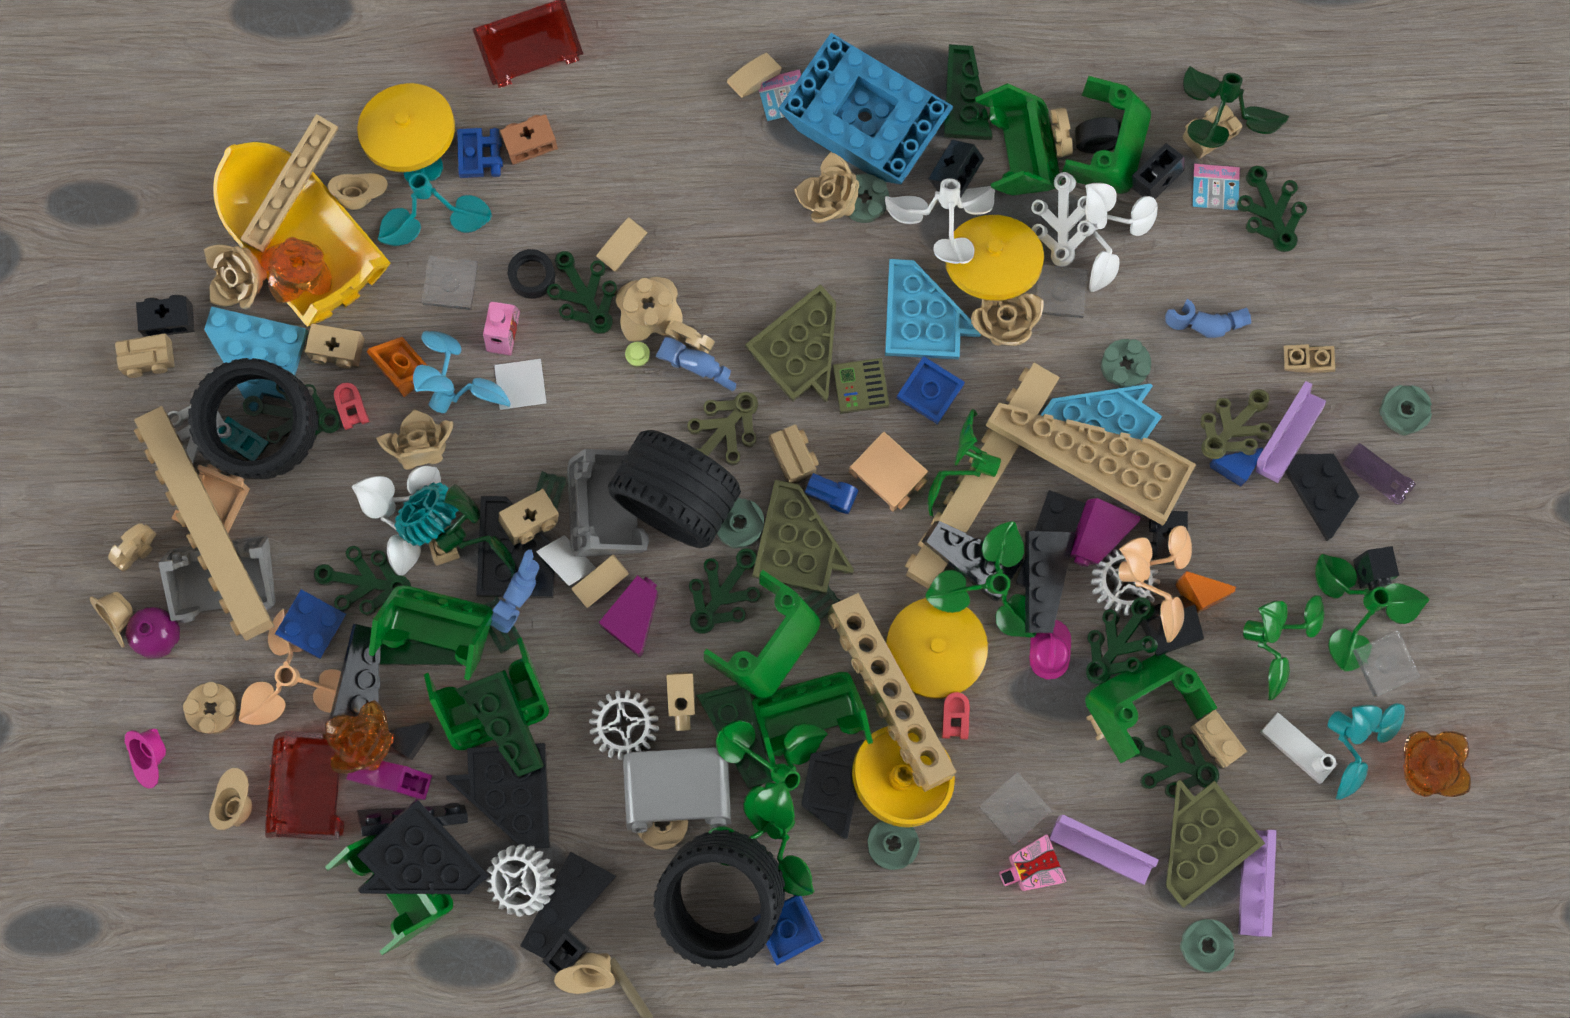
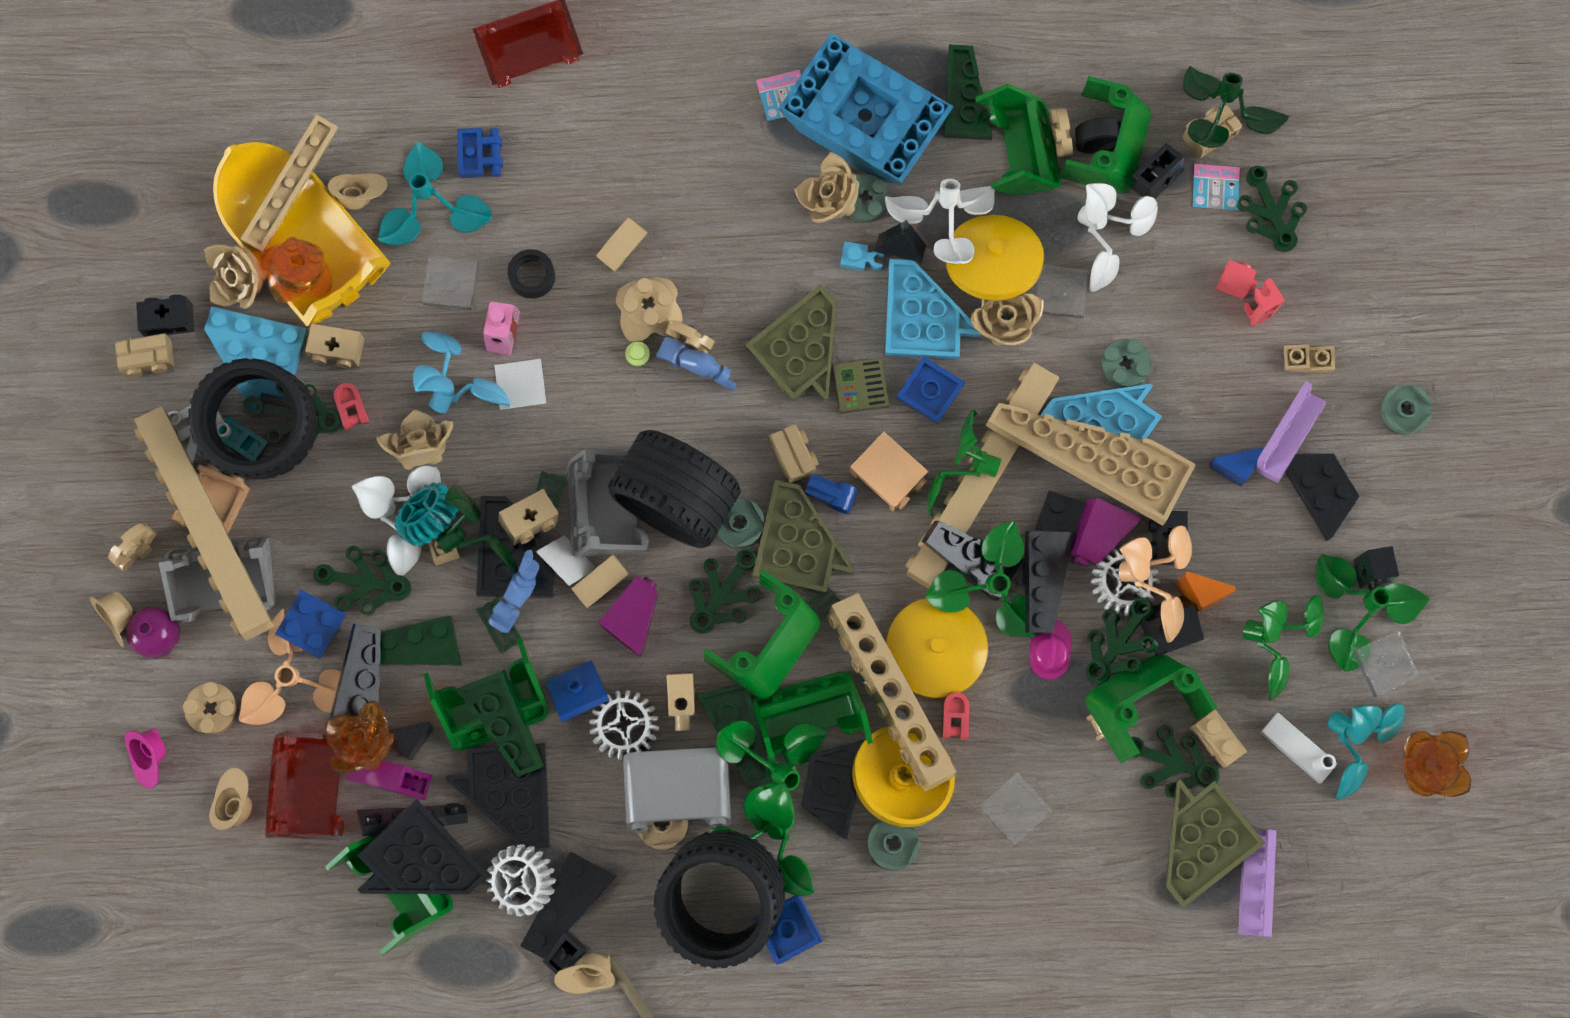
(397, 363): orange slope -> none
(406, 127): yellow dish -> none
(435, 621): green windscreen -> none
(520, 147): nougat brick -> none
(577, 691): none -> blue plate
(584, 295): dark green plant -> none
(726, 426): olive plant -> none
(753, 74): tan slope -> none
(856, 257): none -> medium azure plate
(901, 242): none -> black slope
(958, 162): black brick -> none
(1034, 866): torso -> none
(1063, 223): white plant -> none
(1102, 849): lavender fence -> none
(1207, 324): medium blue piece -> none
(1222, 943): sand green plate -> none
(1235, 428): olive plant -> none
(1237, 279): none -> coral brick
(1268, 300): none -> coral hinge
(1378, 473): clear purple plate -> none

